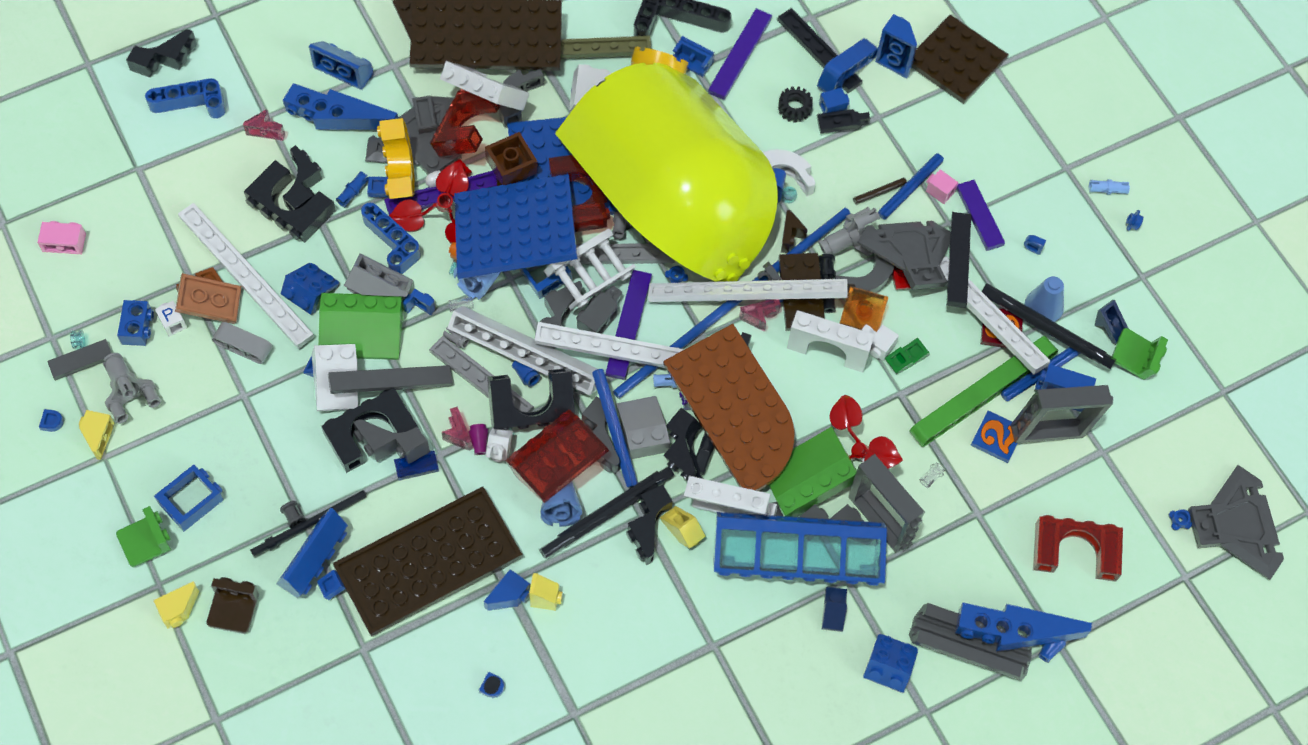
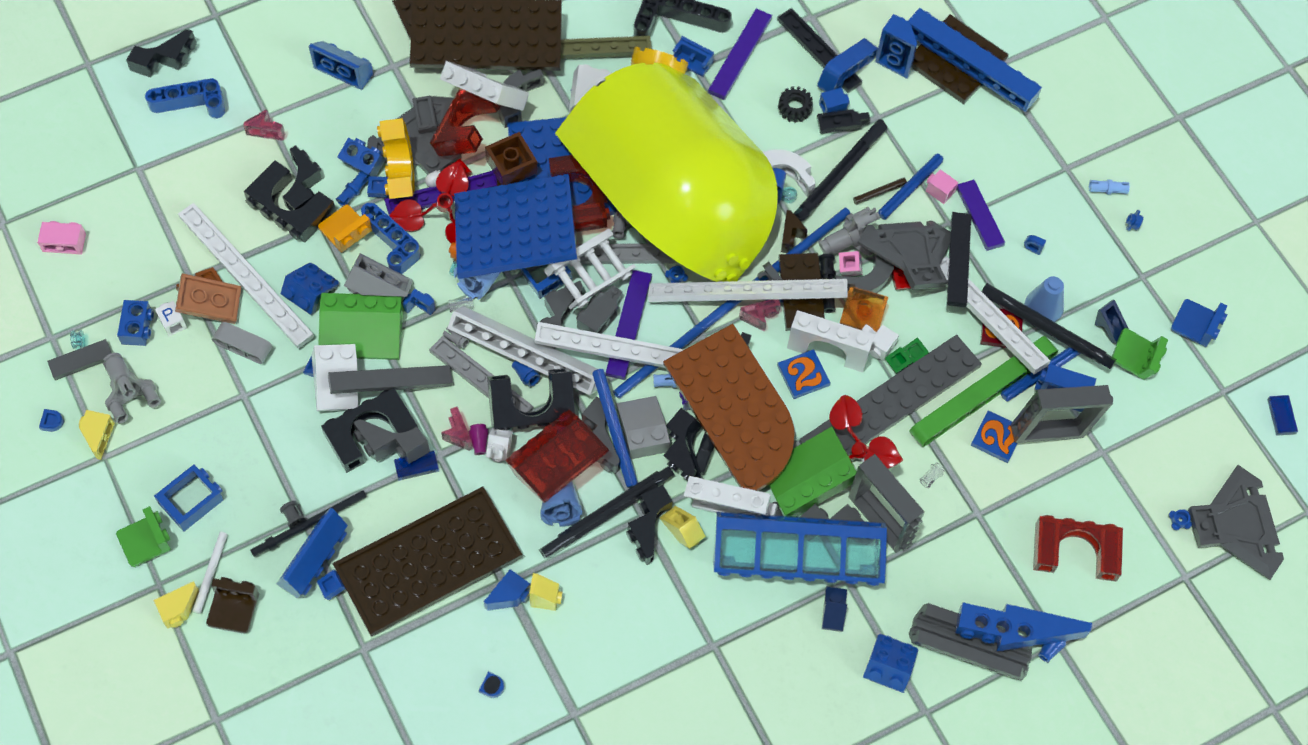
(210, 572): none -> white bar
(325, 109): blue brick -> none
(345, 227): none -> light orange bracket
(360, 160): none -> blue brick
(803, 374): none -> blue tile
(840, 170): none -> black piece
(850, 263): none -> bright pink brick
(907, 392): none -> dark grey plate
(974, 60): none -> blue brick
(1199, 322): none -> blue bracket
(1282, 415): none -> clear blue tile

